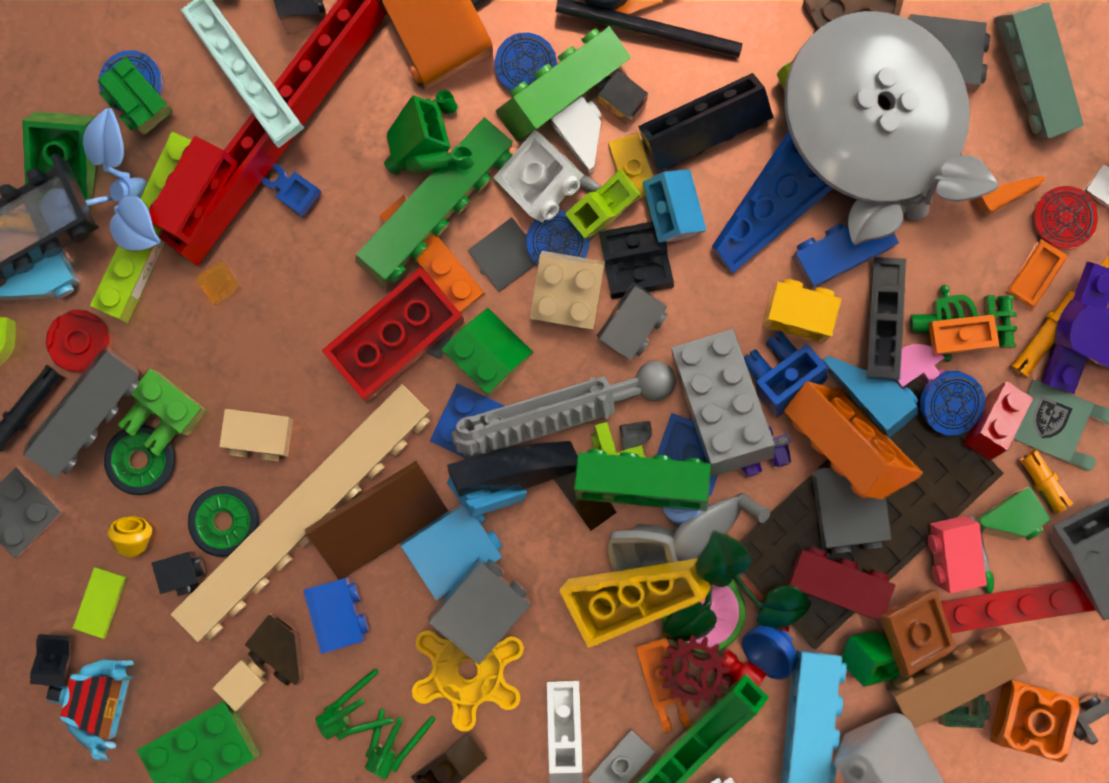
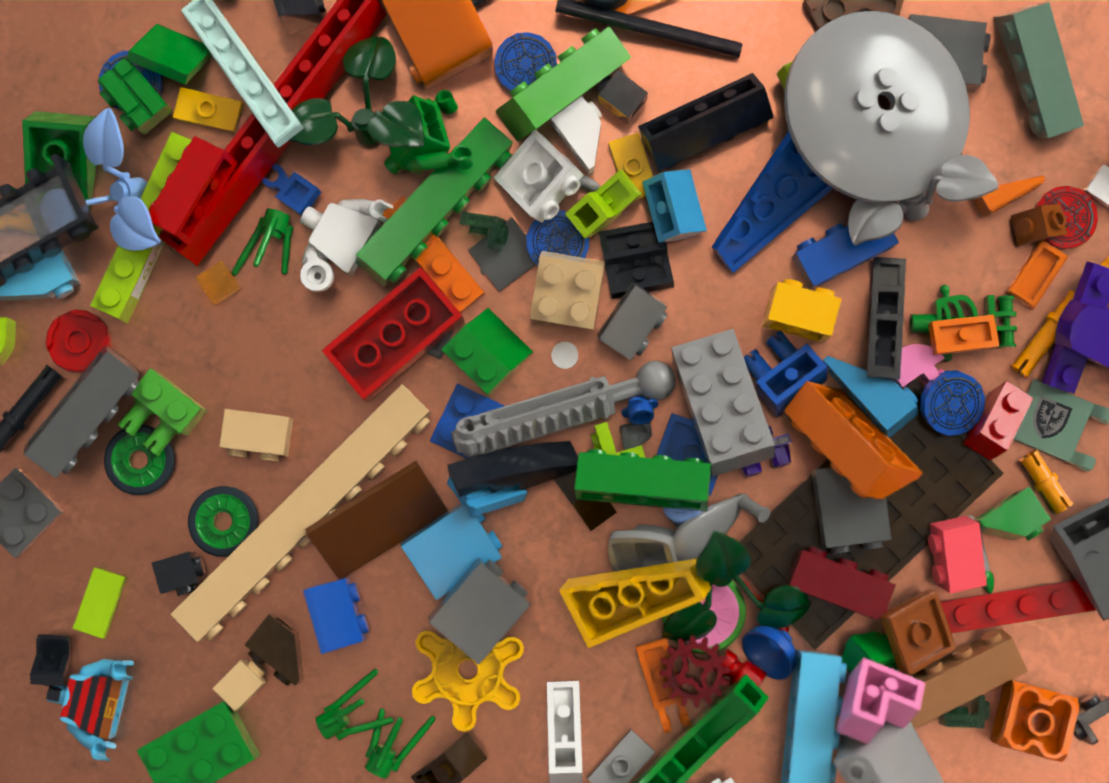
(129, 535): yellow cone -> none
(169, 54): none -> green tile
(208, 110): none -> yellow plate
(271, 226): none -> green plant
(338, 237): none -> white torso
(396, 126): none -> dark green plant
(481, 224): none -> clear green bracket
(564, 355): none -> white sticker
(640, 410): none -> blue plate
(877, 696): none -> bright pink brick
(1038, 224): none -> dark orange bracket

